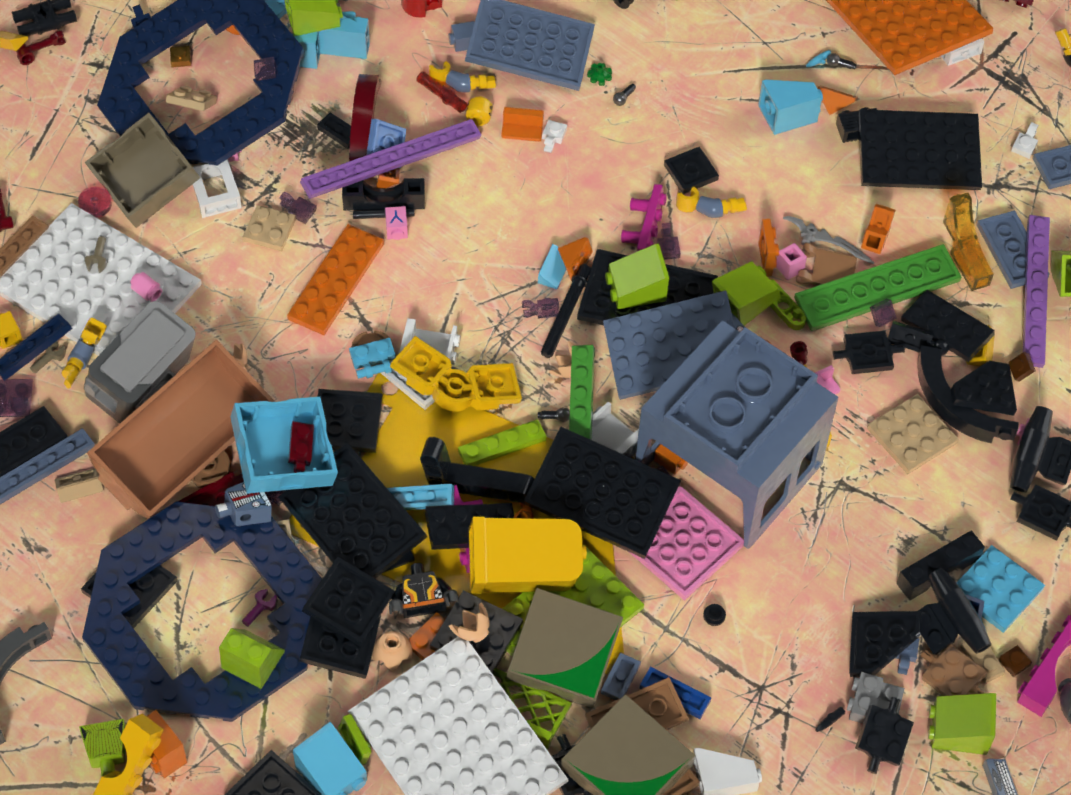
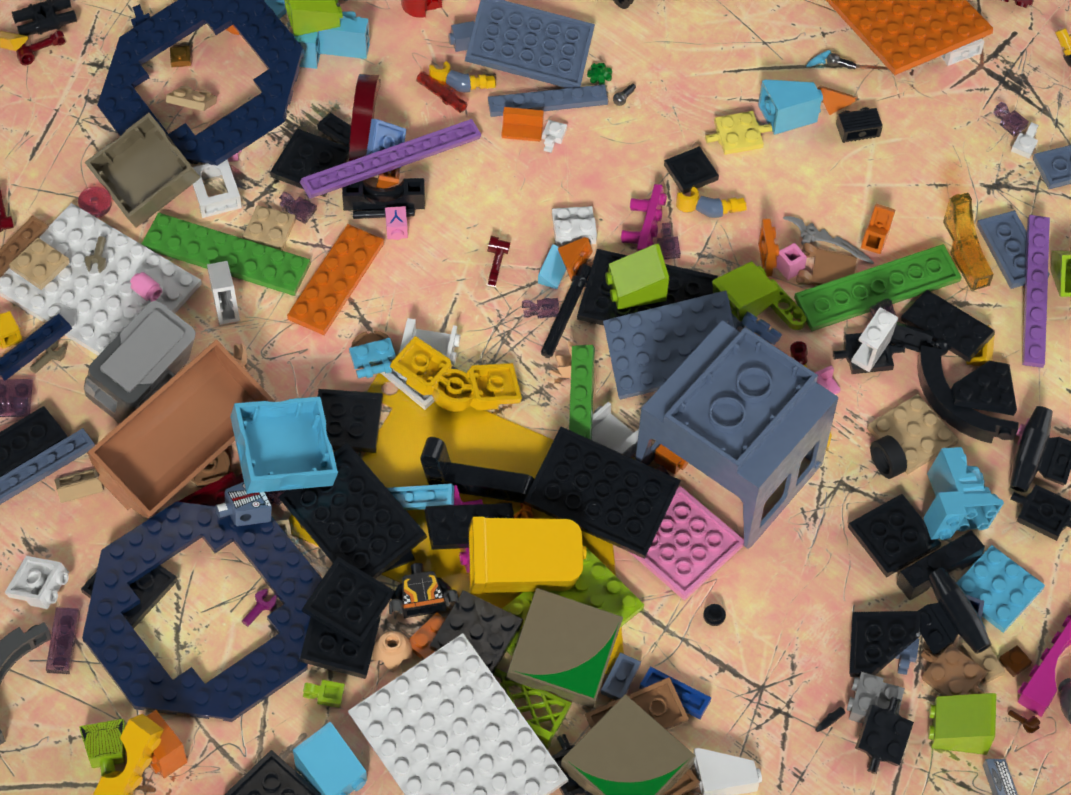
(38, 581): none -> white plate
(39, 263): none -> tan plate
(62, 640): none -> plate
(83, 350): yellow piece -> none
(223, 292): none -> white slope
(245, 258): none -> bright green plate
(249, 656): lime slope -> none
(264, 69): clear purple plate -> none
(300, 445): dark red plate -> none
(306, 156): none -> black plate
(328, 694): none -> lime plate
(353, 737): lime plate -> none
(474, 625): light nougat piece -> none
(479, 110): yellow head -> none
(498, 247): none -> dark red brick
(502, 443): lime plate -> none
(550, 99): none -> sand blue plate
(561, 414): piece -> none
(573, 224): none -> white plate
(738, 132): none -> light yellow plate
(761, 328): none -> medium blue plate
(875, 339): none -> white panel
(888, 456): none -> black tyre
(893, 535): none -> black plate
(920, 149): black plate -> none
(960, 497): none -> medium azure brick
(1011, 122): none -> plate
(1021, 366): reddish brown plate -> none
(1029, 725): none -> reddish brown hand

